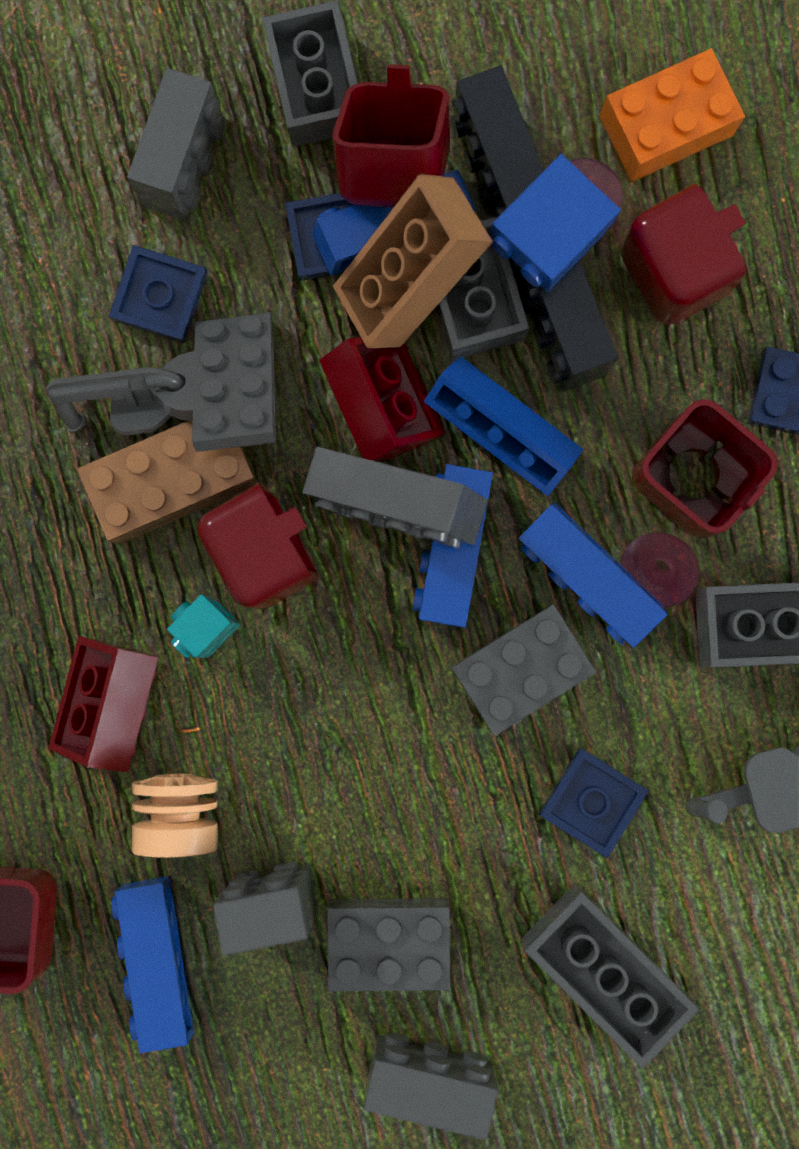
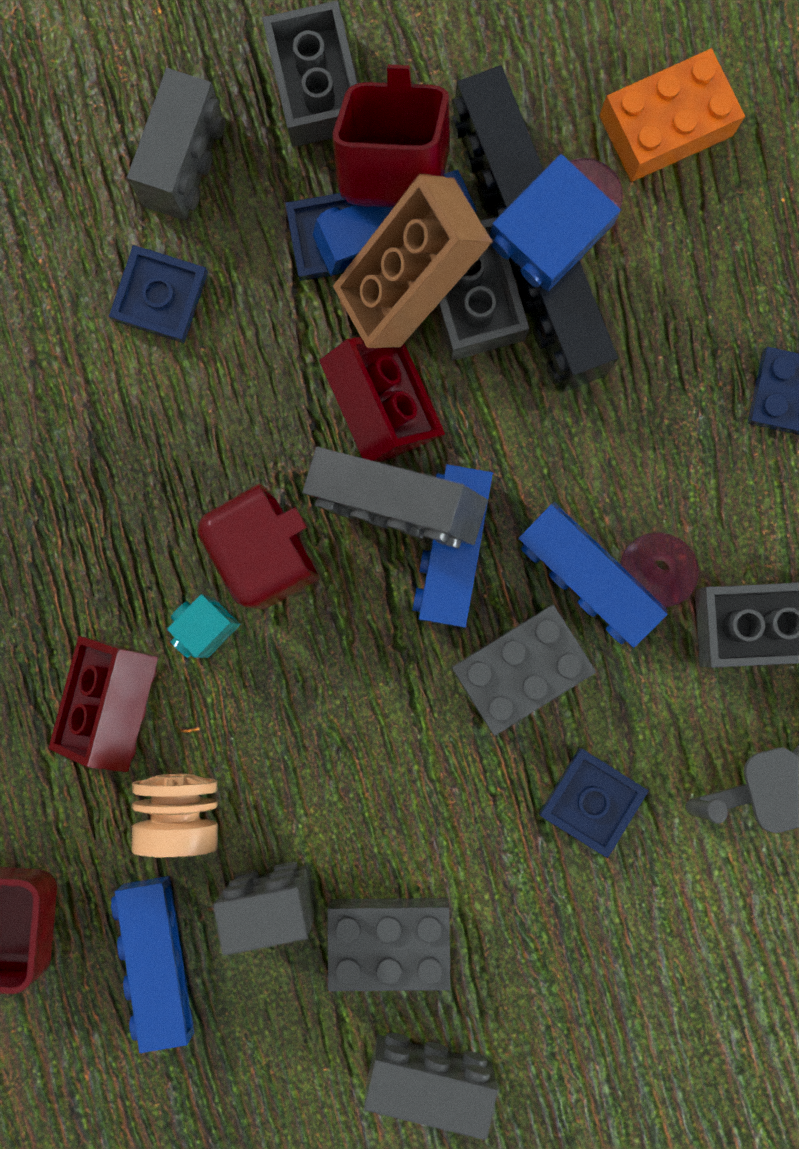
(161, 482): medium nougat brick -> none
(218, 386): dark grey plate -> none
(503, 425): blue brick -> none
(609, 976): dark grey brick -> none
(684, 254): dark red piece -> none
(740, 466): dark red piece -> none

